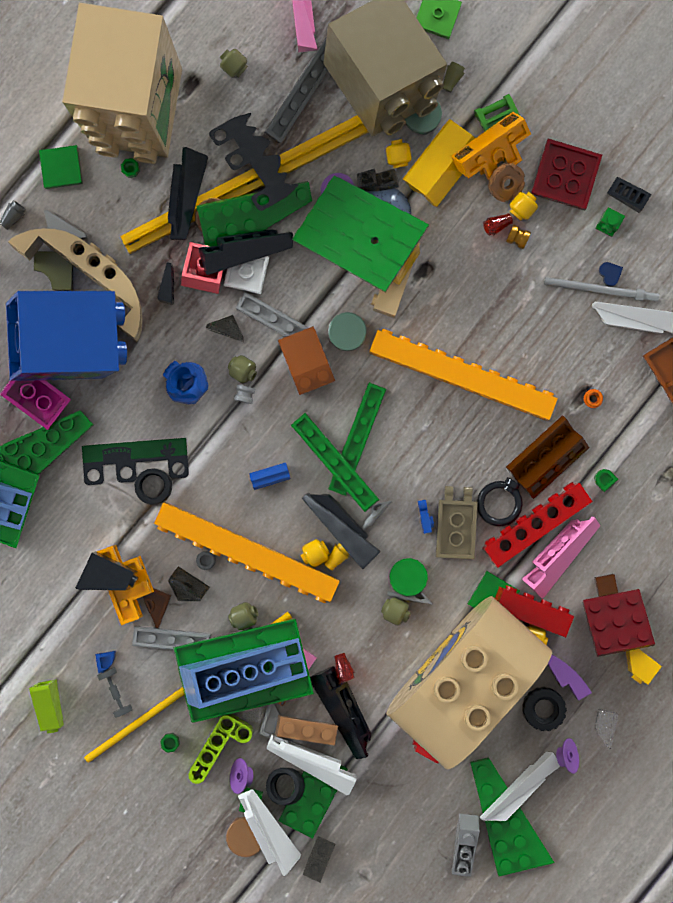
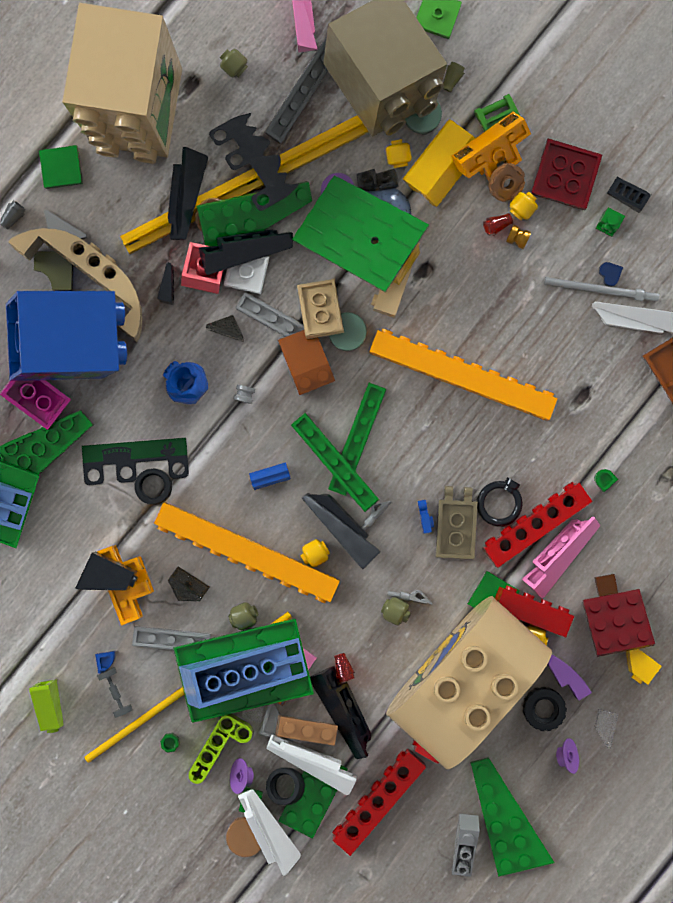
(130, 168): green tile -> none
(157, 604): reddish brown tile -> none
(205, 560): dark grey tile -> none
(242, 369): olive head -> none
(319, 859): clear smoke slope -> none
(320, 309): none -> tan tile
(336, 557): yellow cone -> none
(350, 842): none -> red brick
(408, 577): green tile -> none
(521, 788): white wedge -> none
(547, 457): reddish brown slope -> none
(599, 398): orange plate -> none

